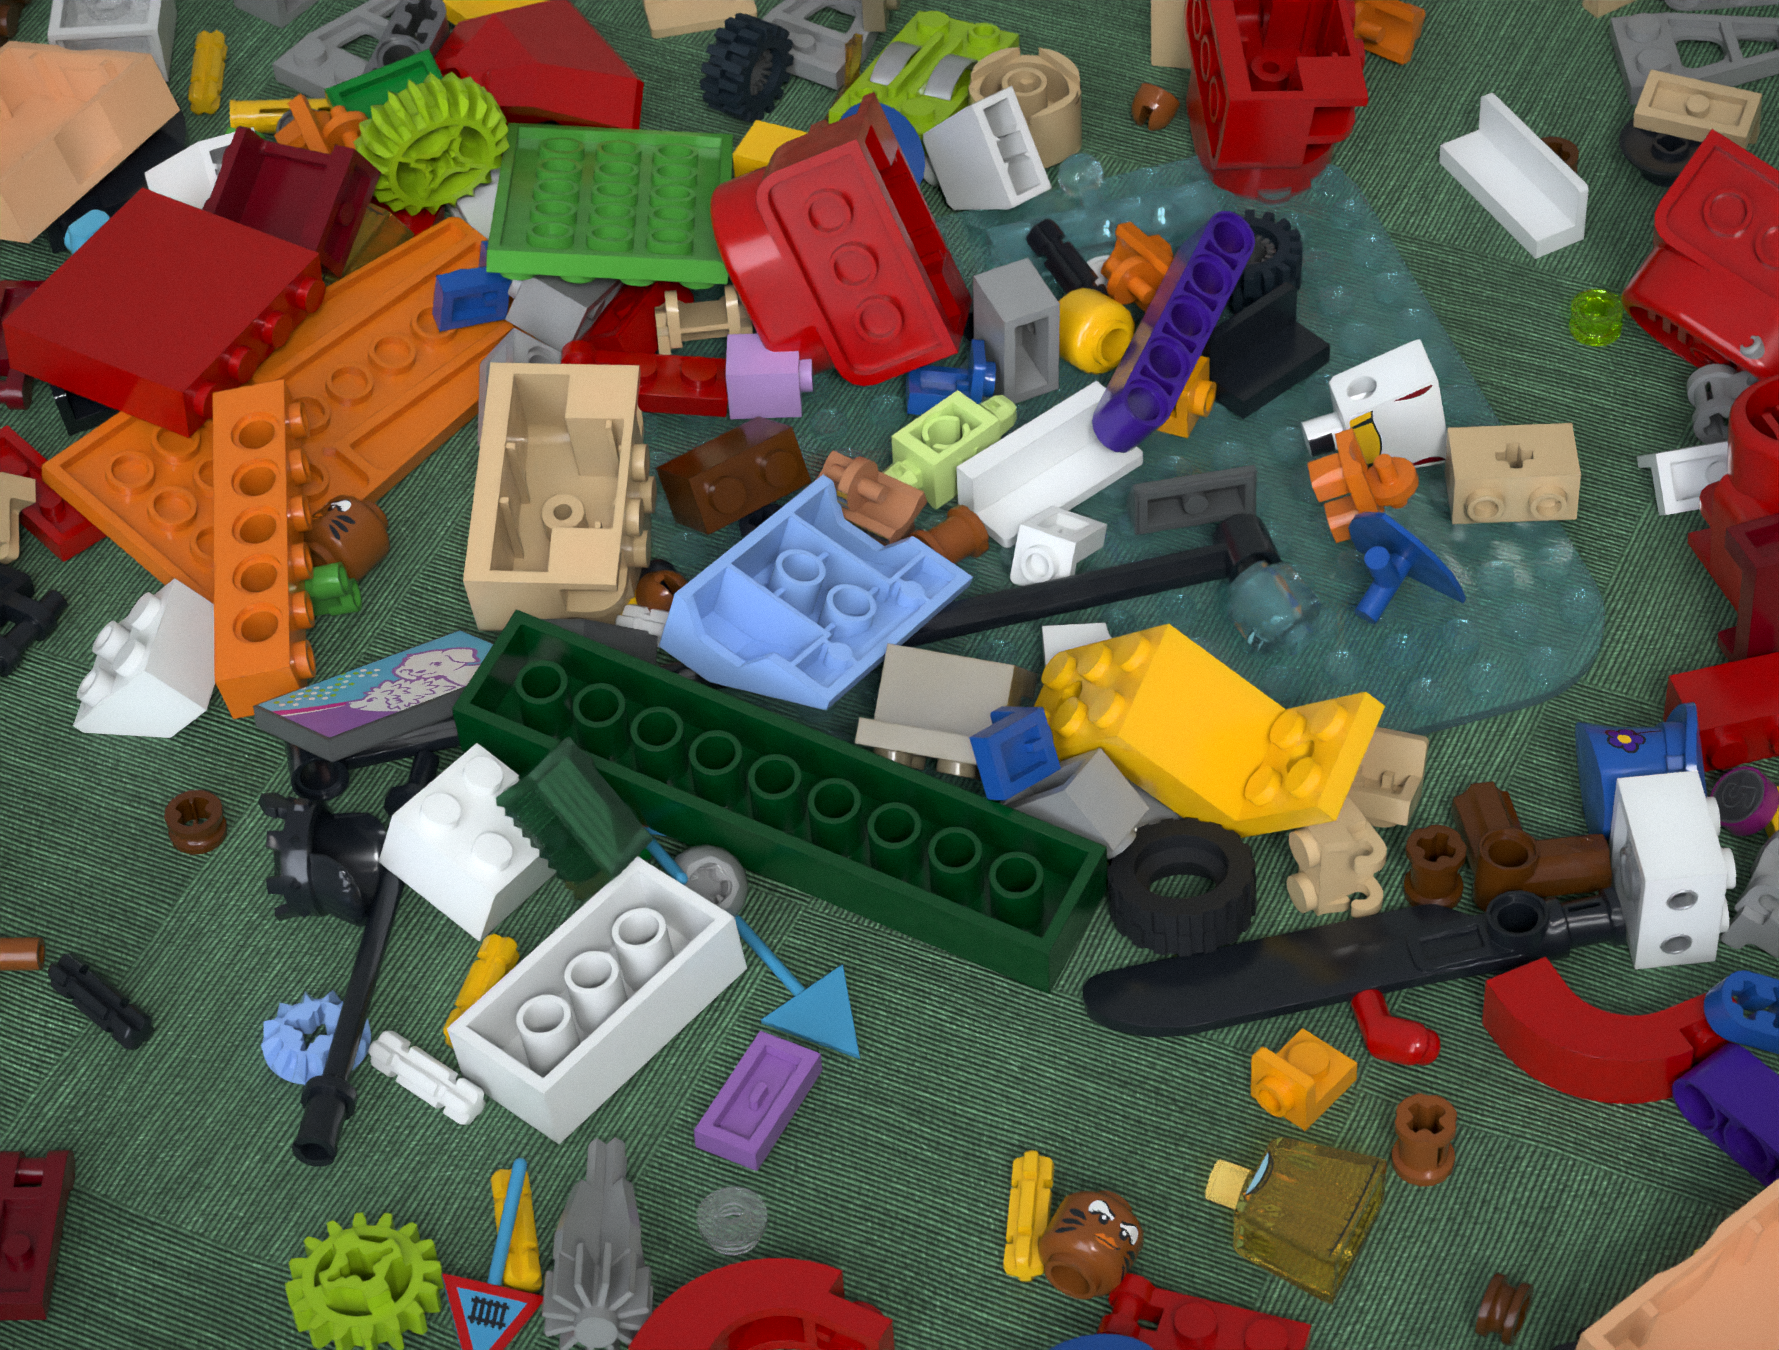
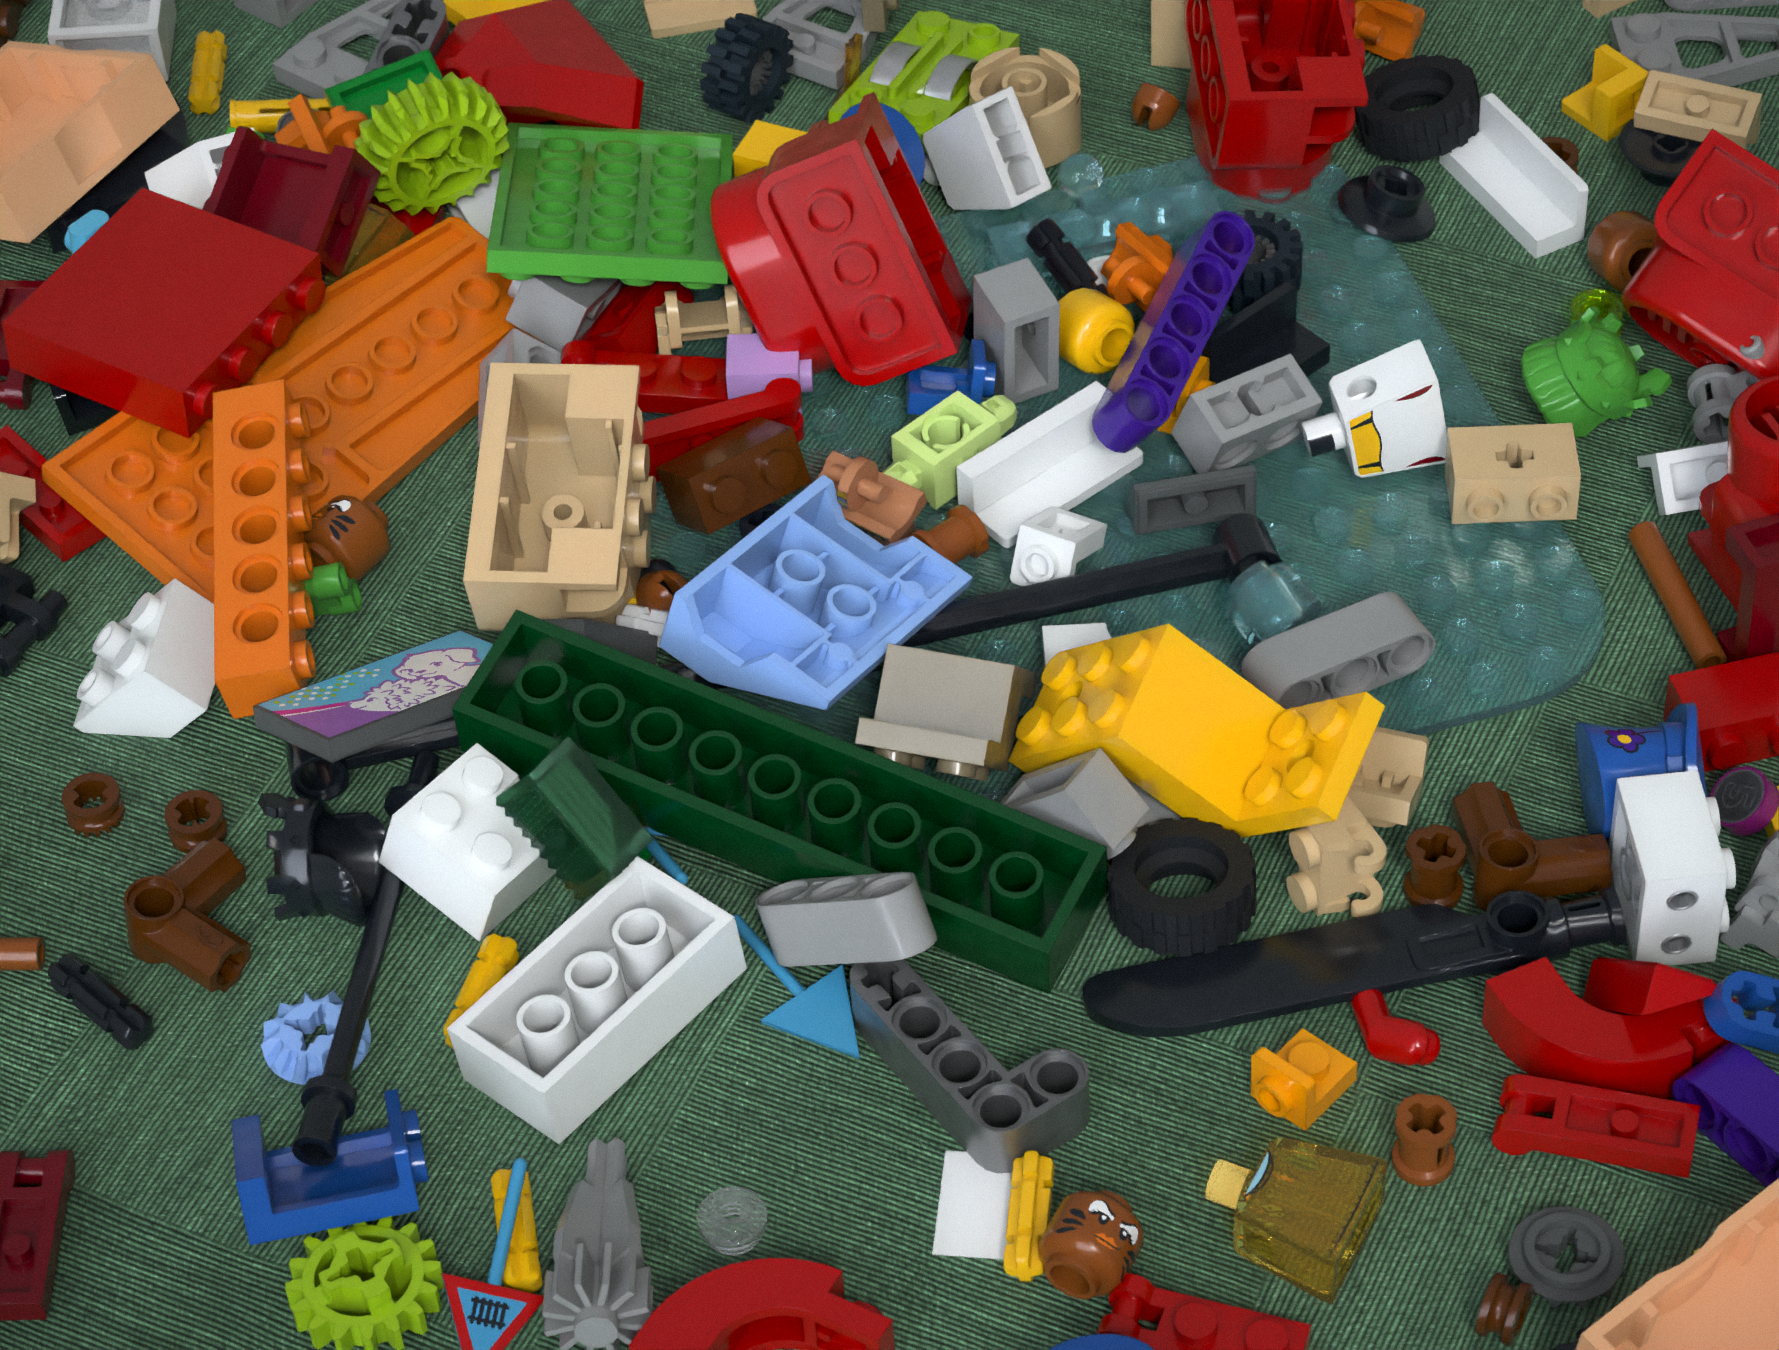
(97, 818): none -> reddish brown bush
(171, 922): none -> reddish brown piece
(366, 1182): none -> blue panel
(427, 1077): white axle -> none
(470, 296): blue bracket -> none
(686, 430): none -> red plate
(715, 876): light grey piece -> none
(758, 1100): medium lavender plate -> none
(846, 919): none -> light grey beam
(967, 1090): none -> flat silver beam
(971, 1209): none -> white sticker
(1014, 751): blue bracket -> none
(1246, 416): none -> light grey brick
(1341, 653): none -> light grey beam
(1385, 483): orange hips -> none
(1388, 204): none -> black piece
(1391, 556): blue shield -> none
(1421, 132): none -> black tyre
(1544, 1236): none -> dark grey gear
(1589, 374): none -> bright green hair
(1596, 1125): none -> red plate
(1611, 97): none -> yellow panel
(1620, 246): none -> dark orange head
(1641, 986): none -> red slope
(1676, 595): none -> dark orange piece

